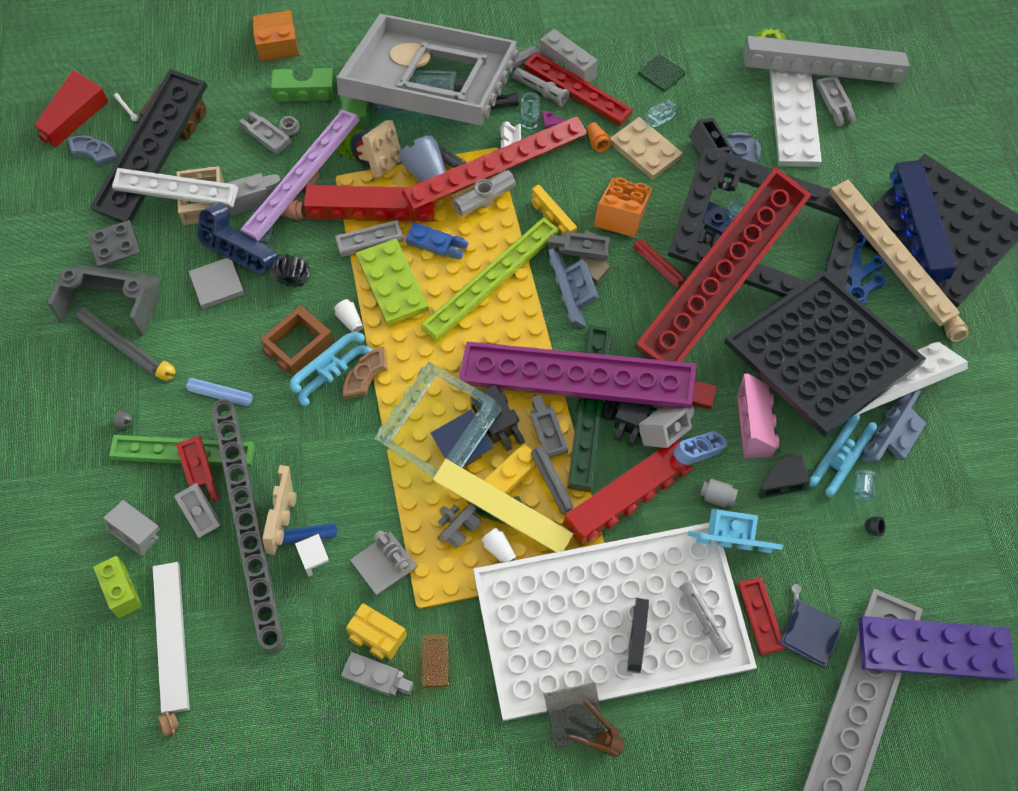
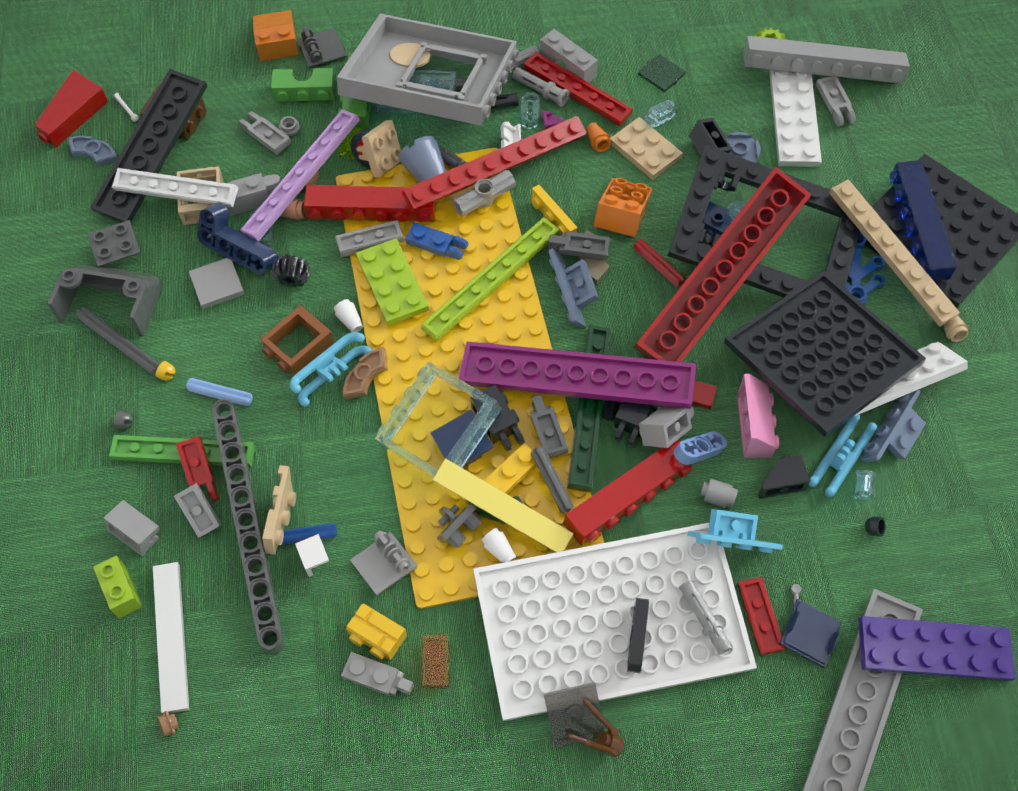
(321, 47): none -> dark grey hinge

